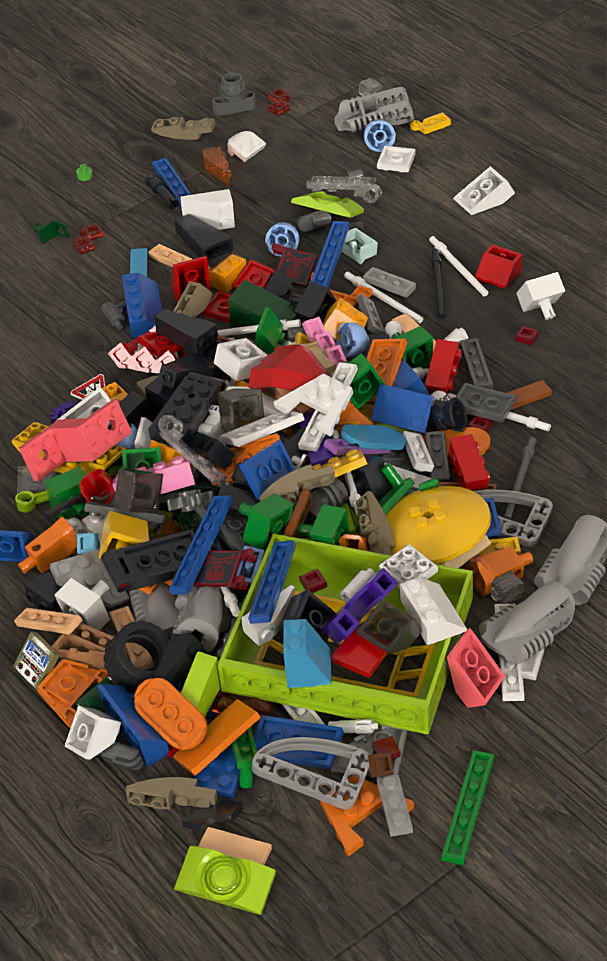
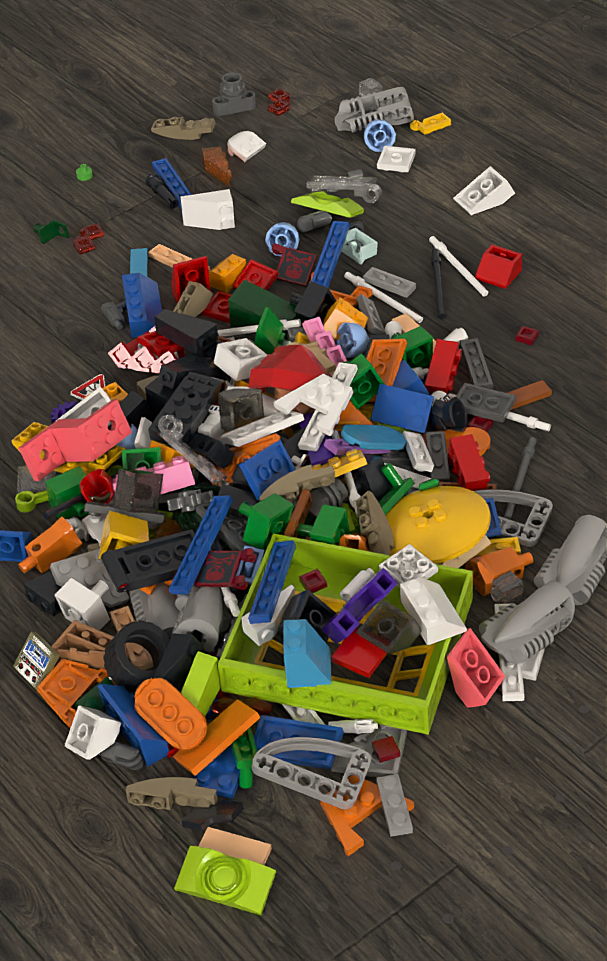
(48, 620): light nougat tile -> none
(87, 542): medium azure tile -> none
(202, 237): black slope -> none
(278, 284): black slope -> none
(380, 764): reddish brown tile -> none
(468, 807): green tile -> none
(541, 293): white brick -> none

